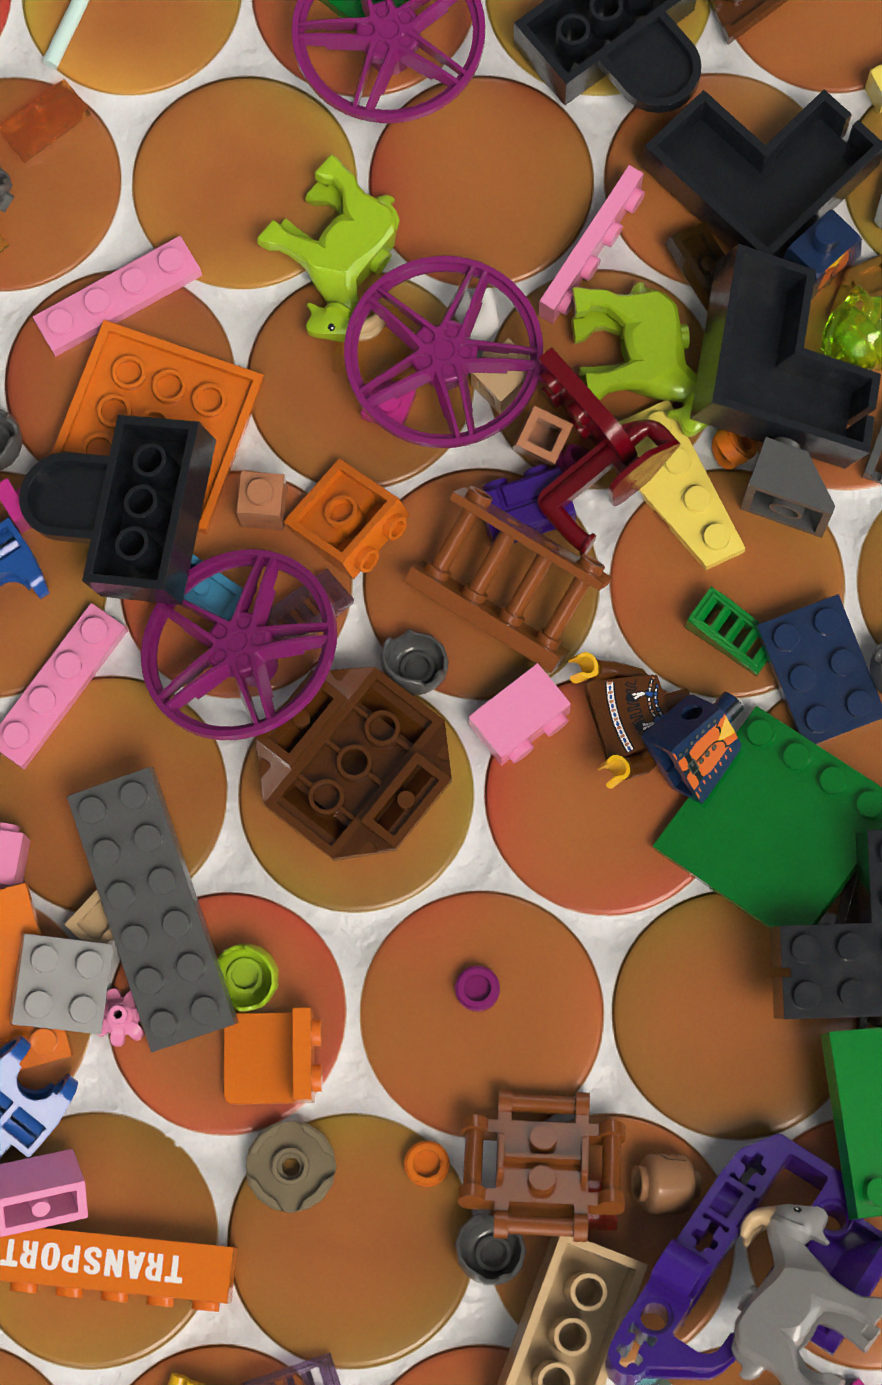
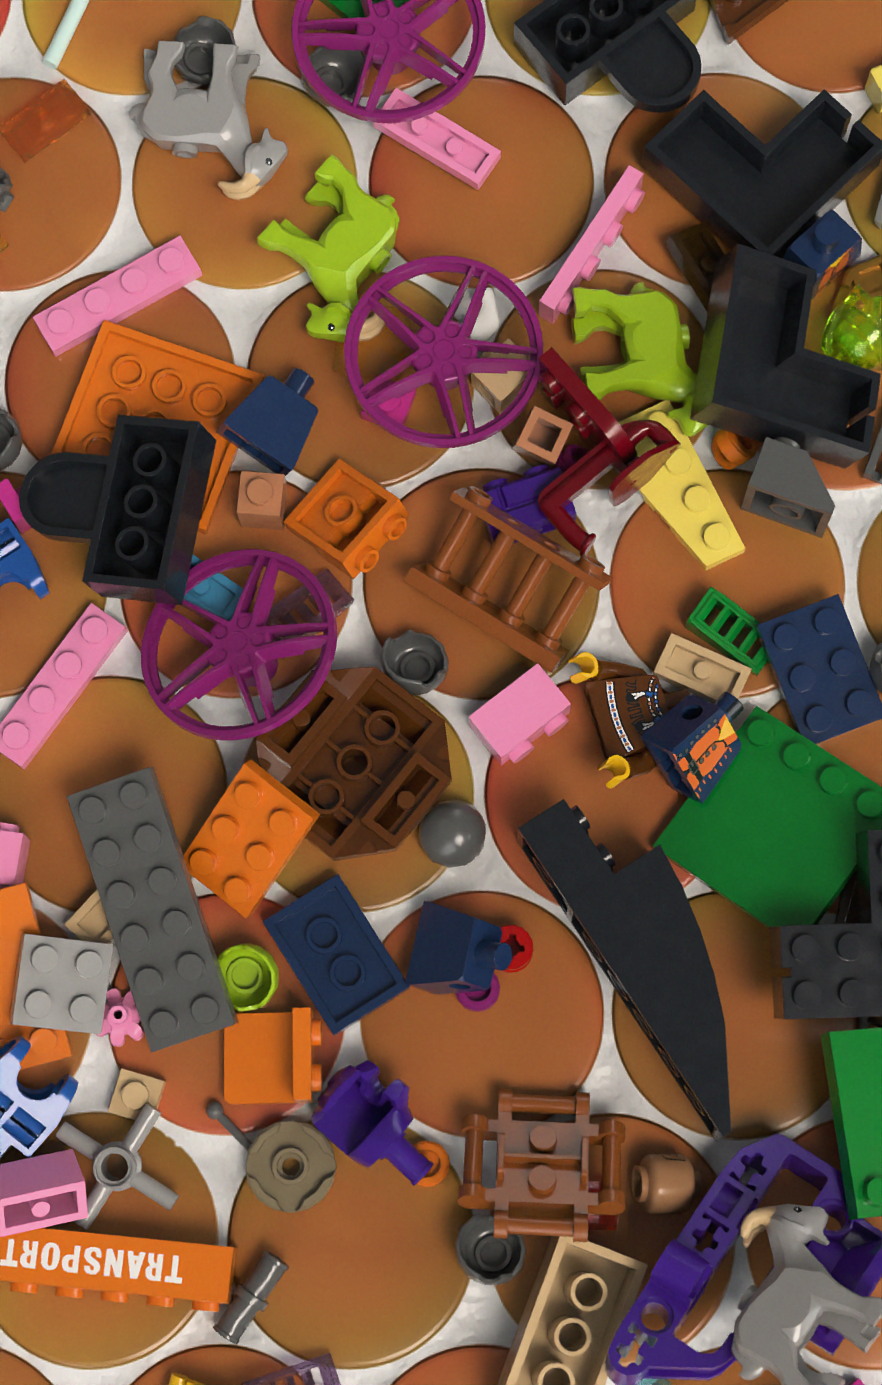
(129, 1150): none -> light grey bar
(133, 1093): none -> tan plate
(199, 42): none -> dark grey hair
(210, 119): none -> light grey animal
(215, 1111): none -> dark grey hinge
(249, 838): none -> orange plate
(251, 1297): none -> dark grey pin
(273, 421): none -> dark blue torso
(336, 955): none -> dark blue plate
(338, 71): none -> dark grey hair
(369, 1120): none -> dark purple piece
(441, 142): none -> bright pink plate
(452, 833): none -> dark grey hair
(455, 952): none -> dark blue torso
(520, 957): none -> red wheel
(646, 947): none -> black slope
(700, 669): none -> tan plate

